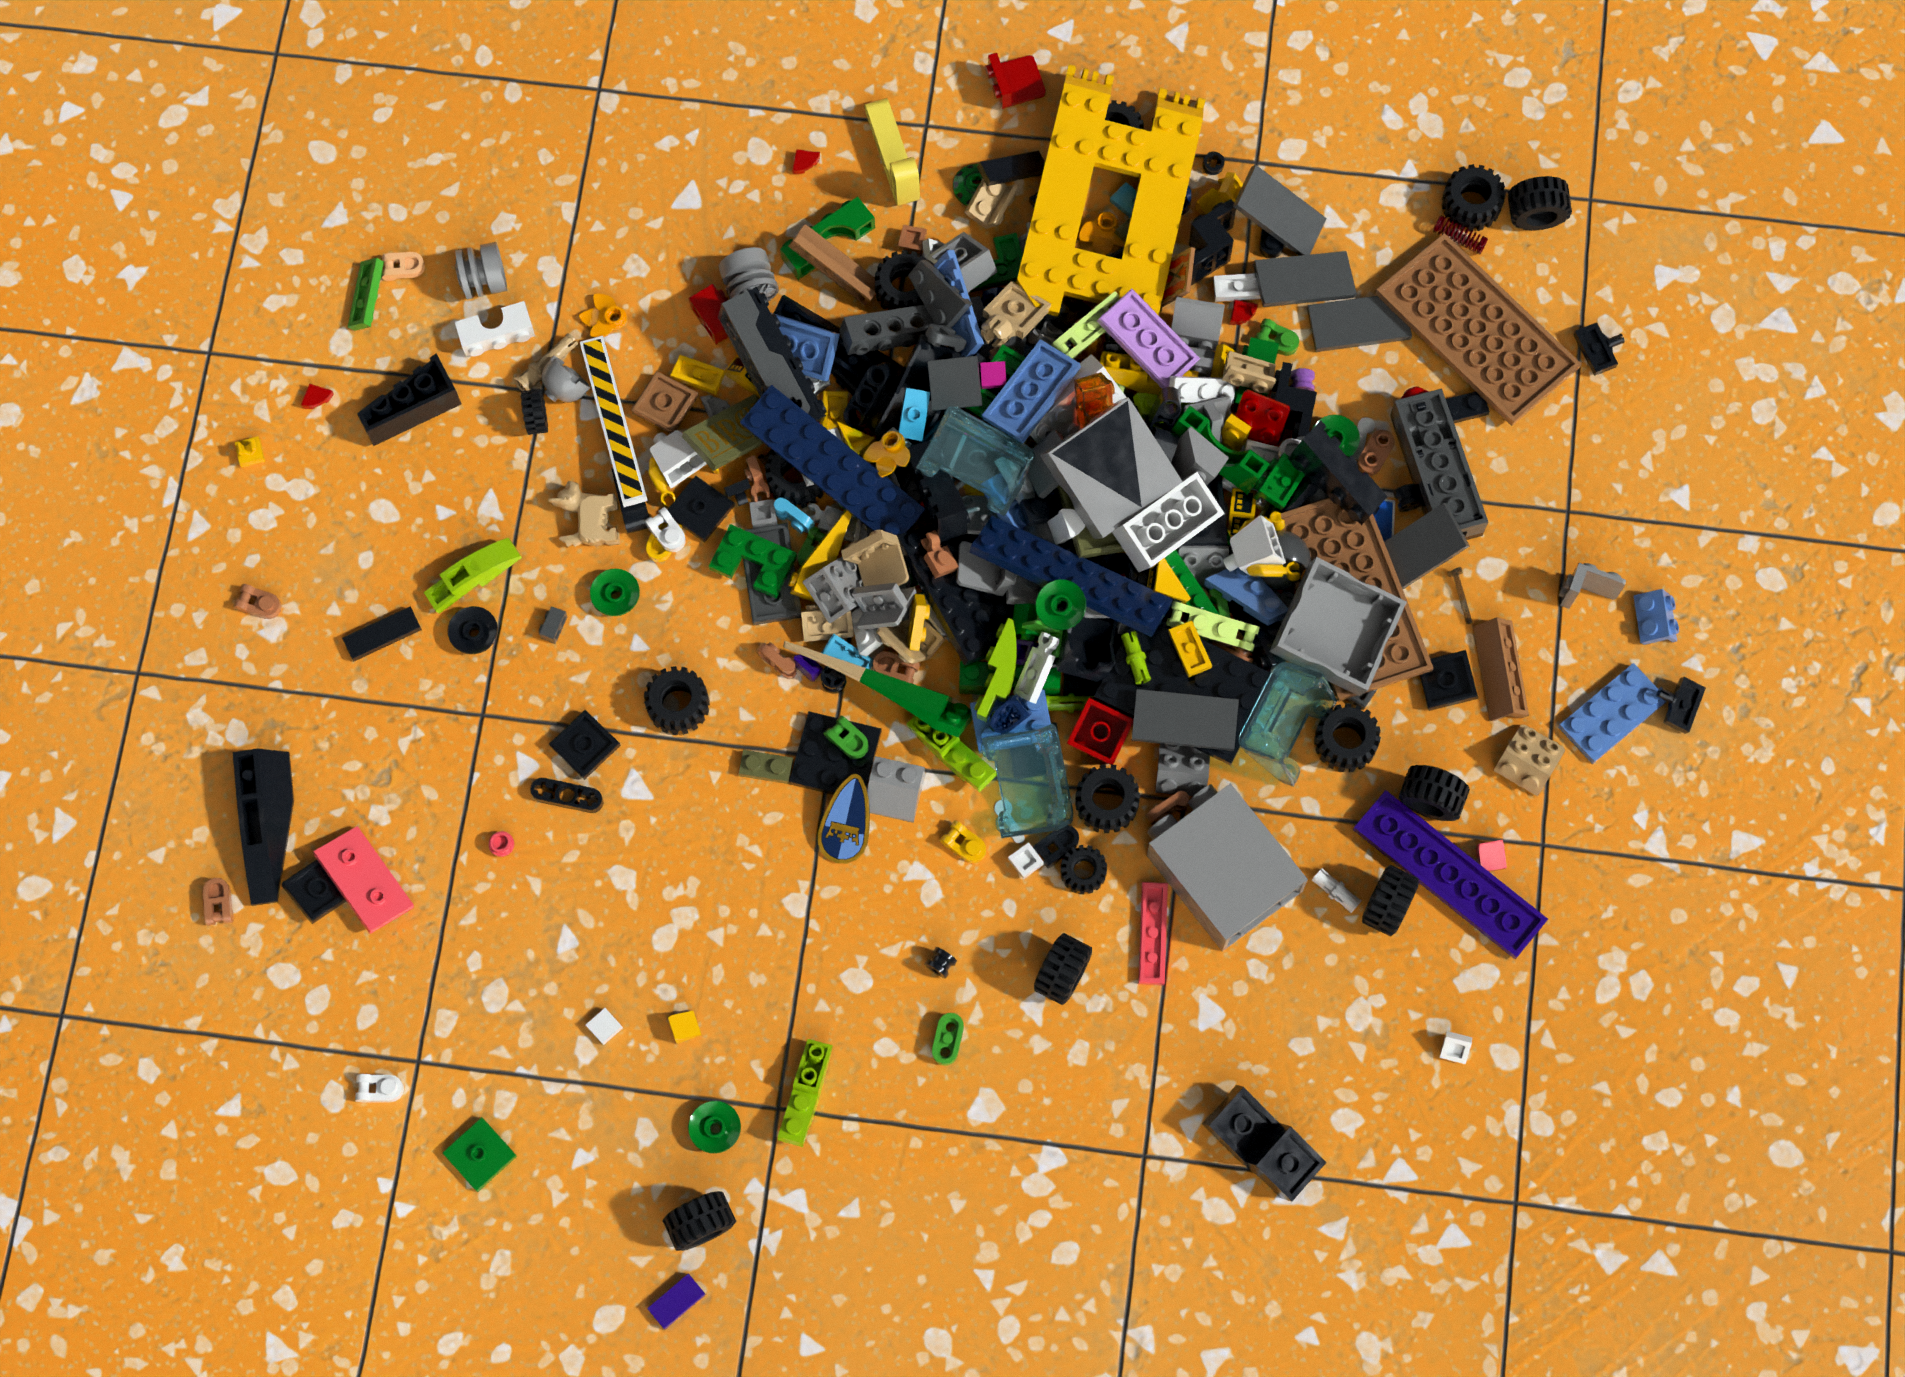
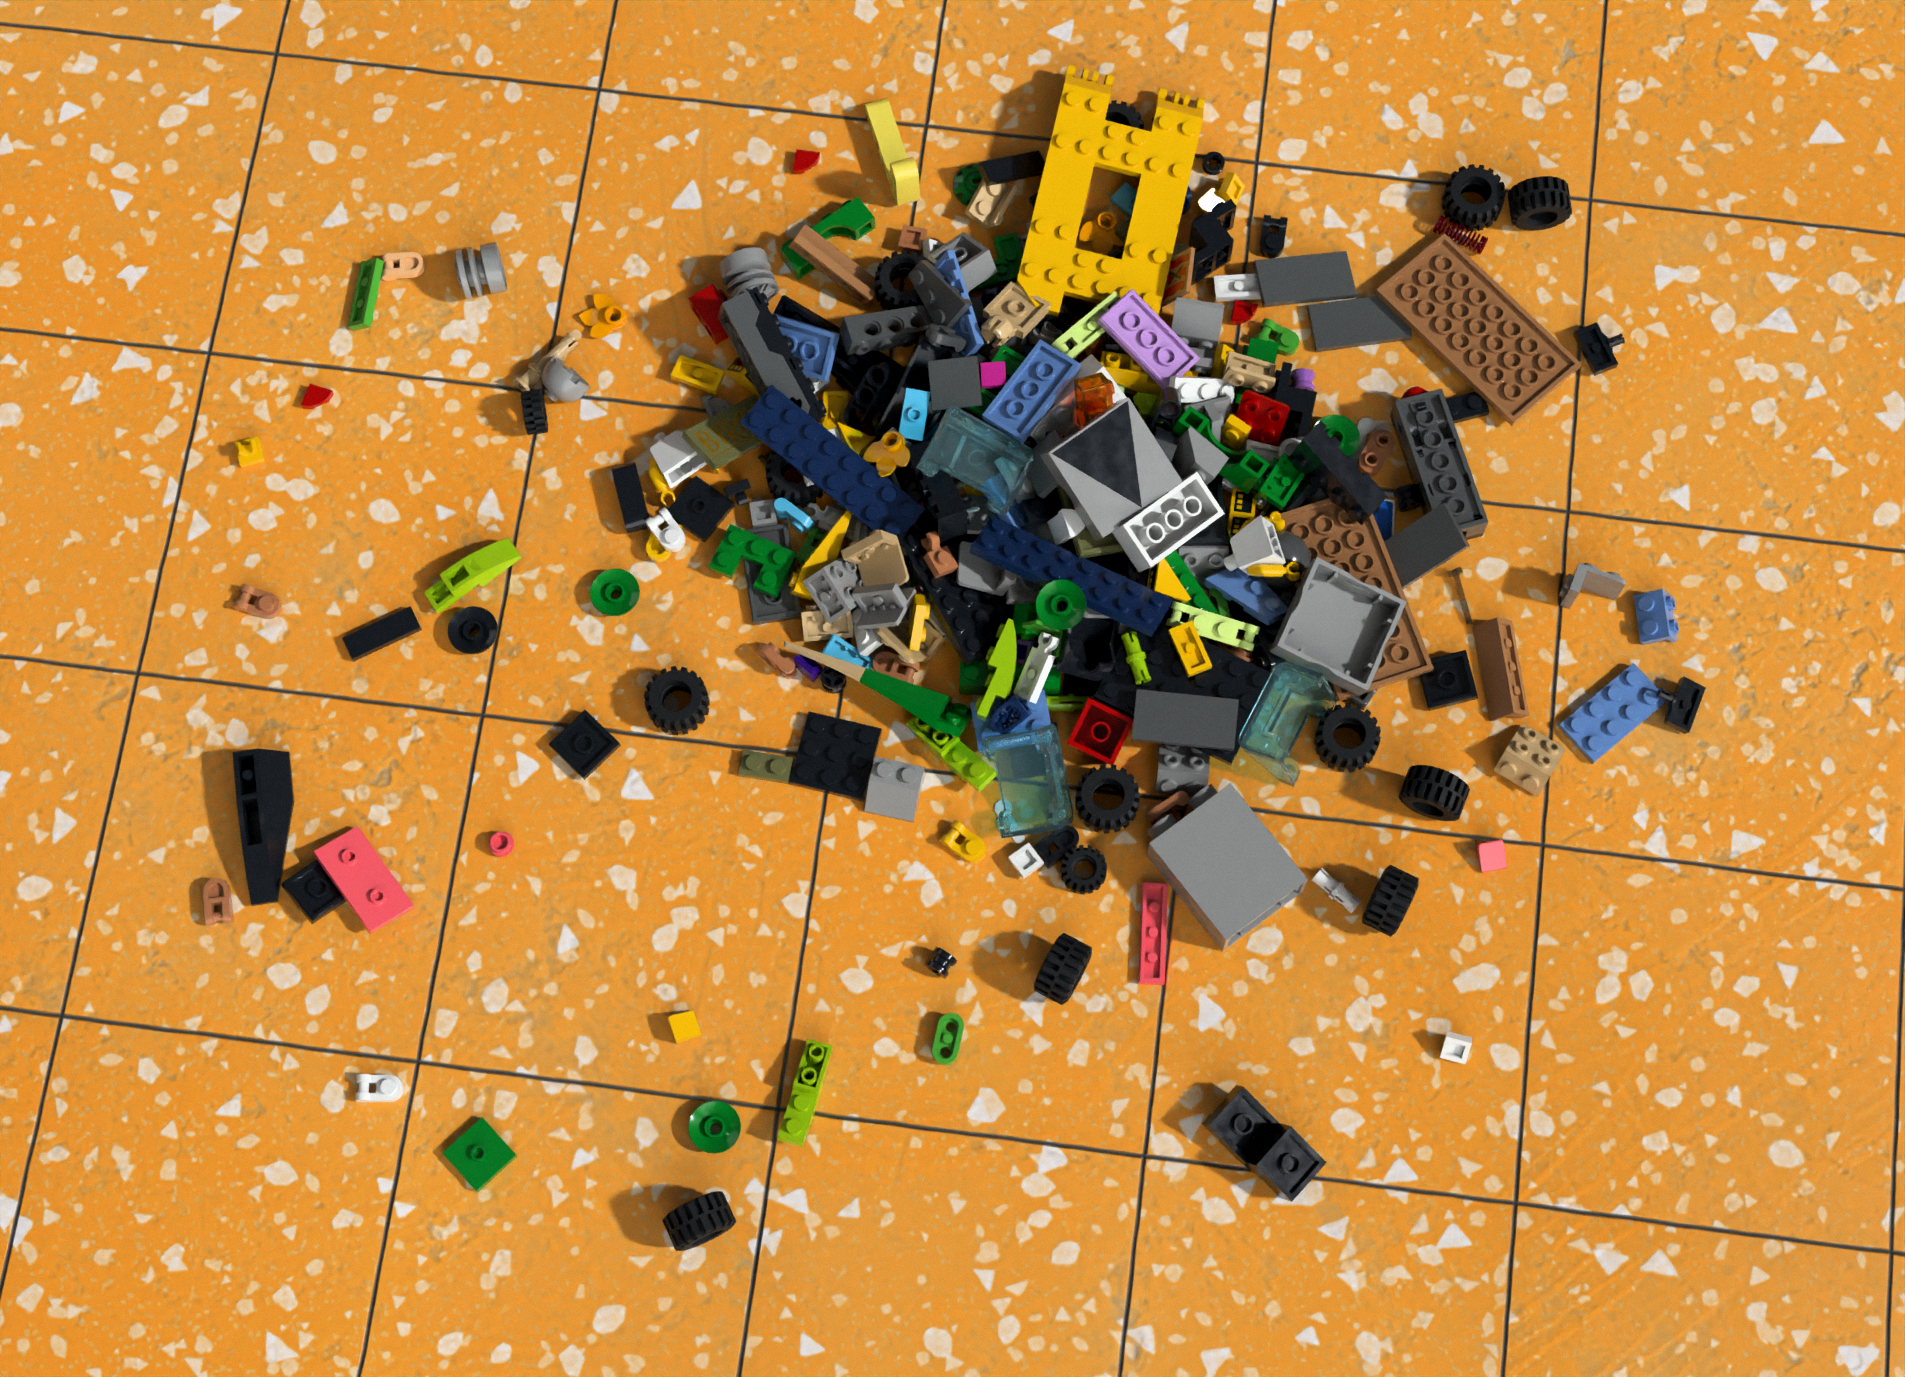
(410, 402): black wedge -> none
(514, 328): white arch -> none
(553, 624): dark grey piece -> none
(586, 793): black beam -> none
(592, 516): tan animal -> none
(604, 1026): white tile -> none
(613, 421): tile -> none
(665, 402): medium nougat plate -> none
(676, 1301): dark purple tile -> none
(754, 474): nougat plate -> none
(846, 822): shield -> none
(854, 744): bright green plate -> none
(1015, 80): red bracket -> none
(1279, 211): dark grey tile -> none
(1450, 874): dark purple plate -> none

